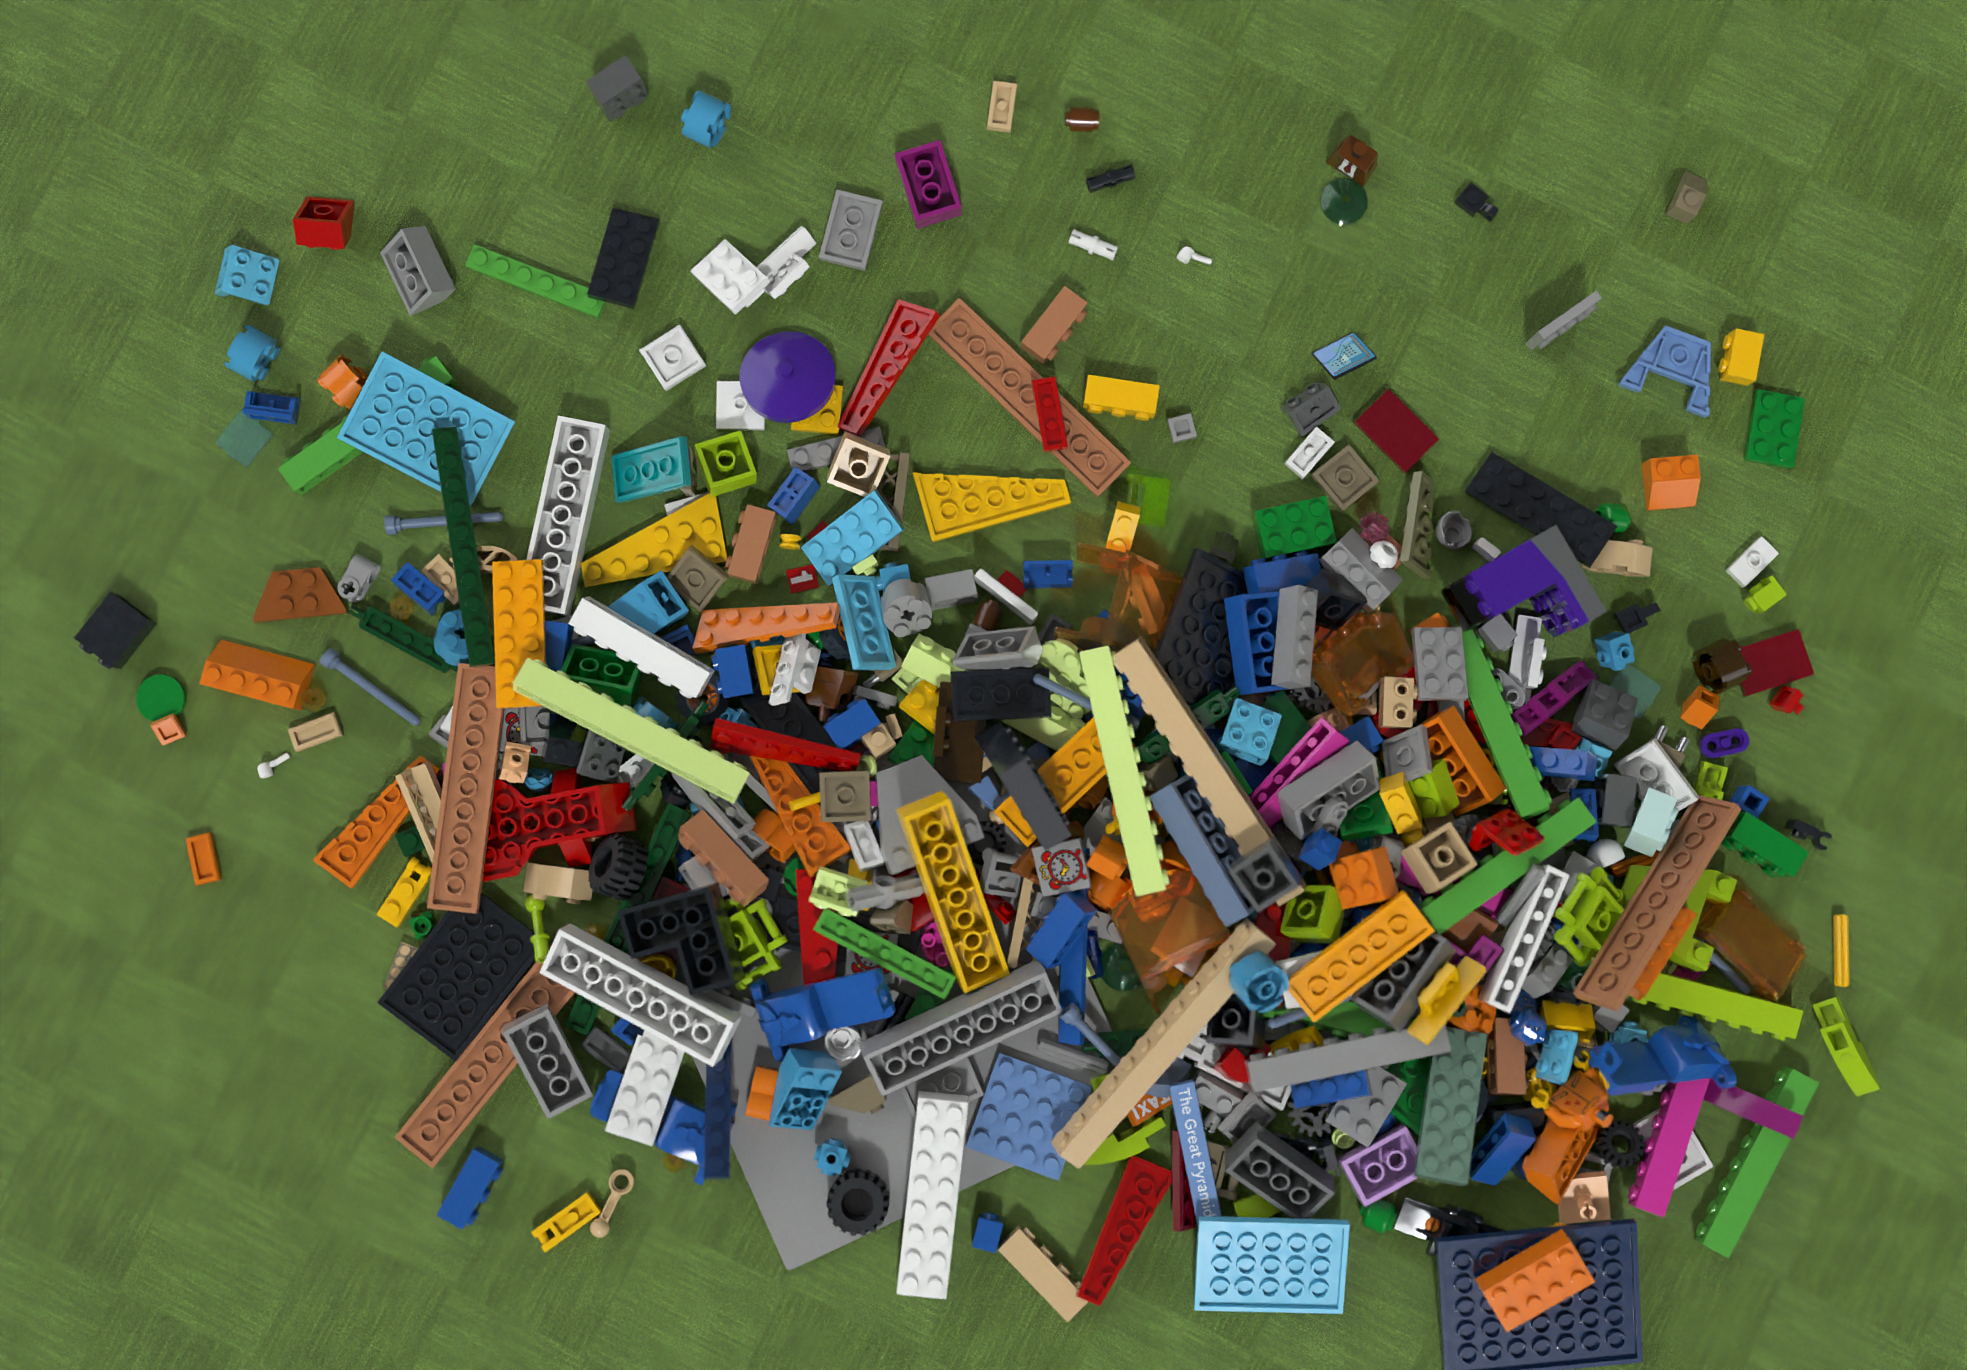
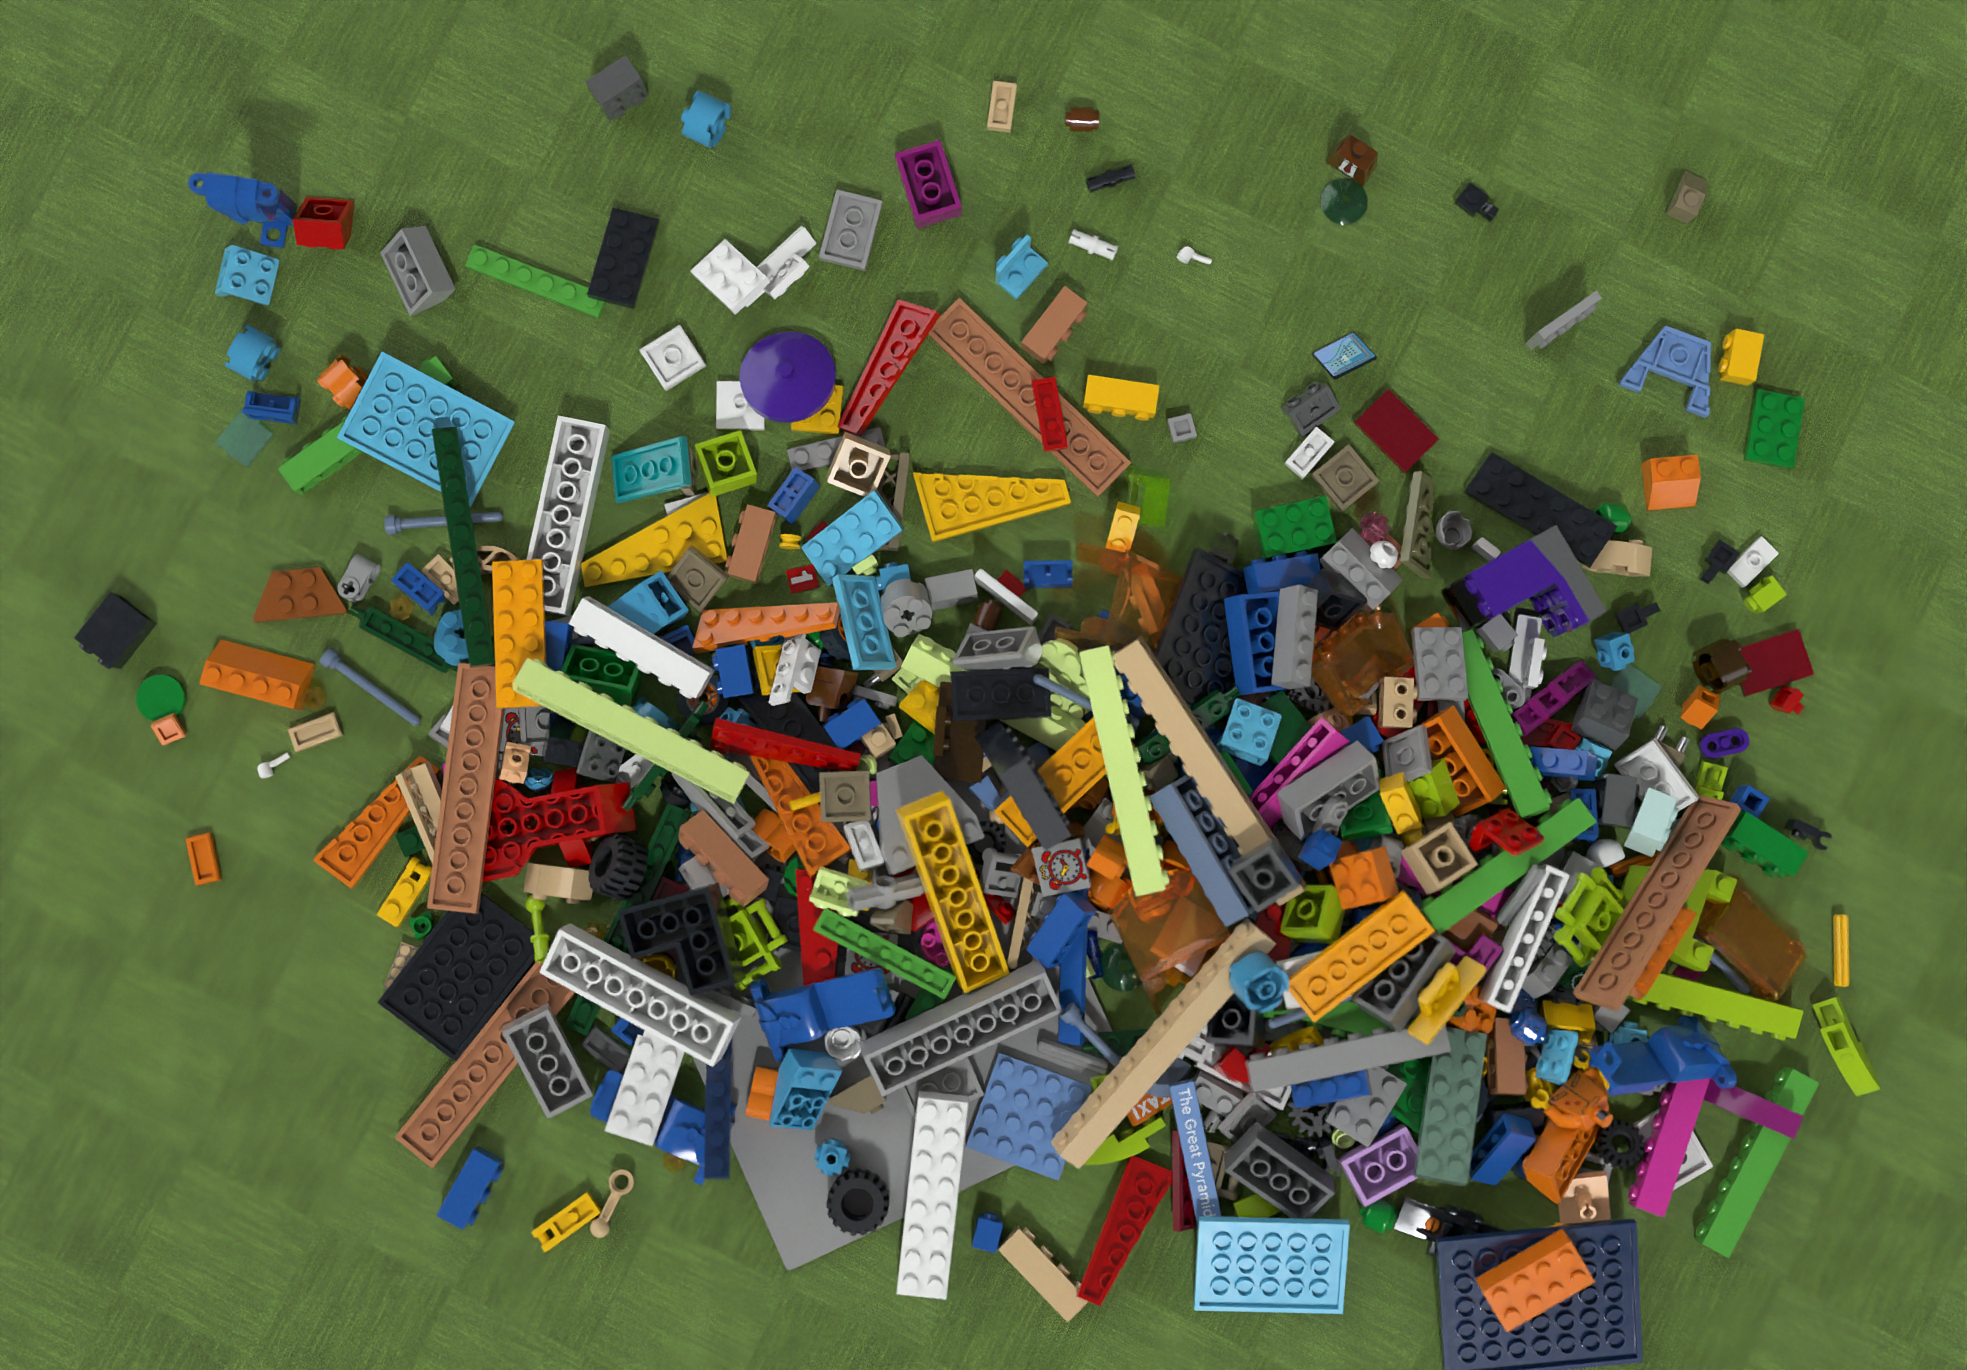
(247, 201): none -> blue piece
(1019, 268): none -> medium azure bracket
(1720, 559): none -> black plate

